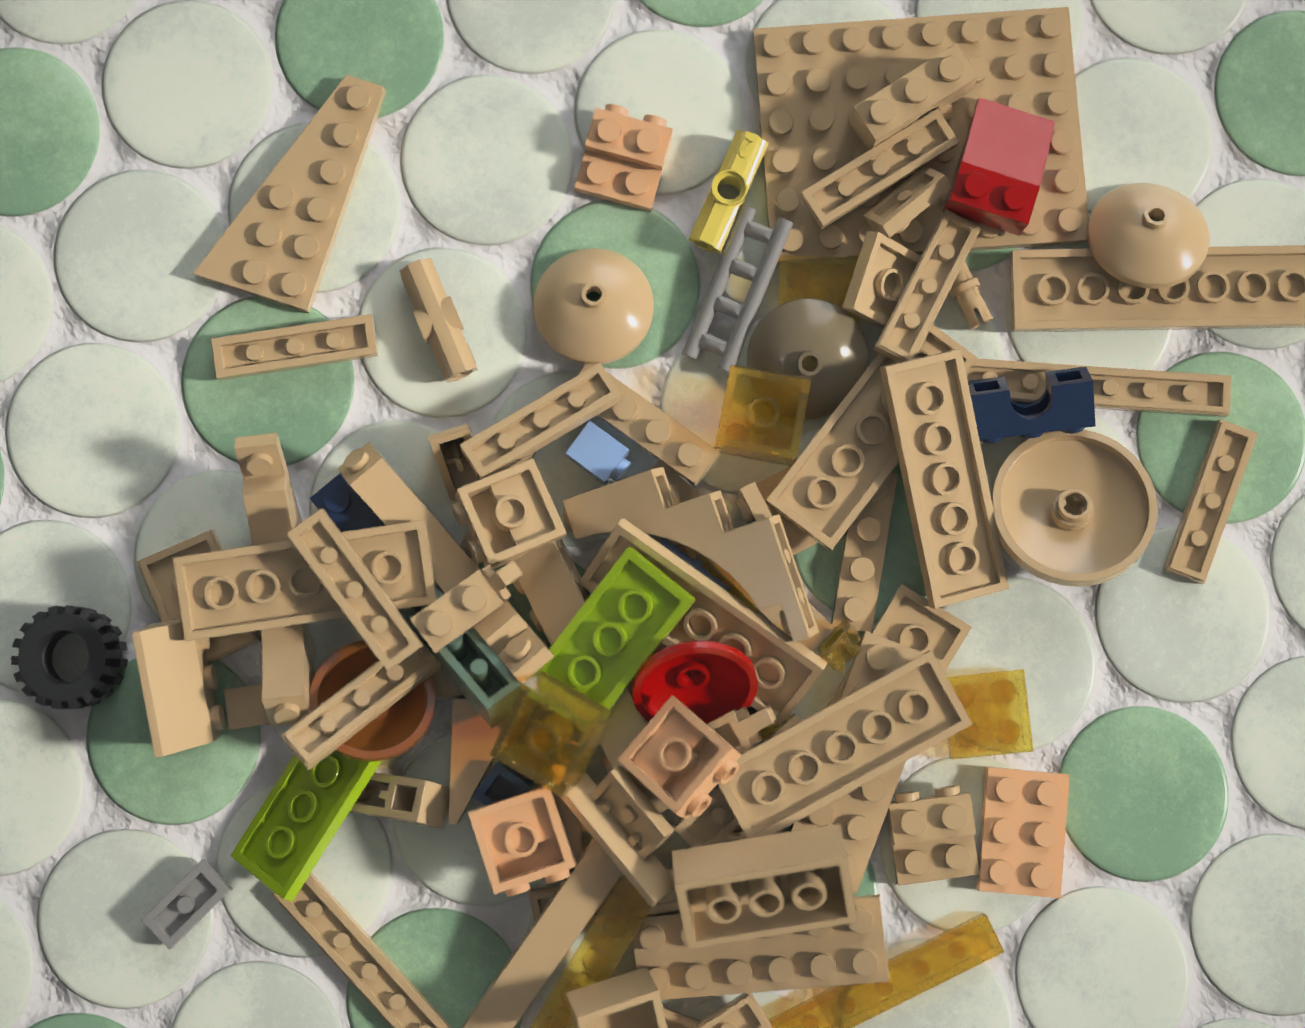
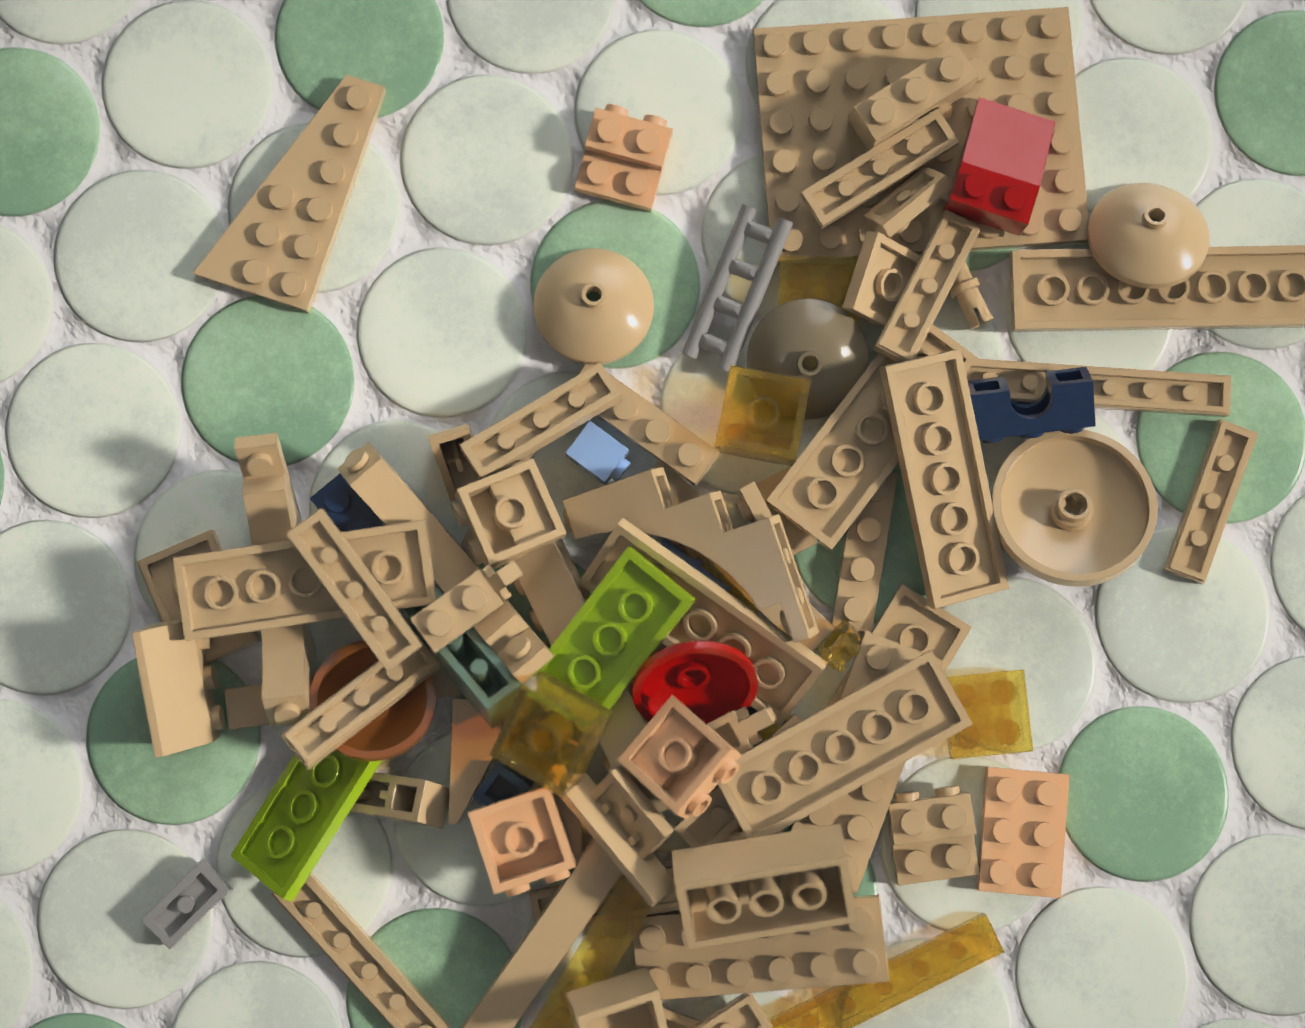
(37, 650): black tyre -> none
(294, 347): tan plate -> none
(438, 320): tan piece -> none
(737, 170): light yellow piece -> none

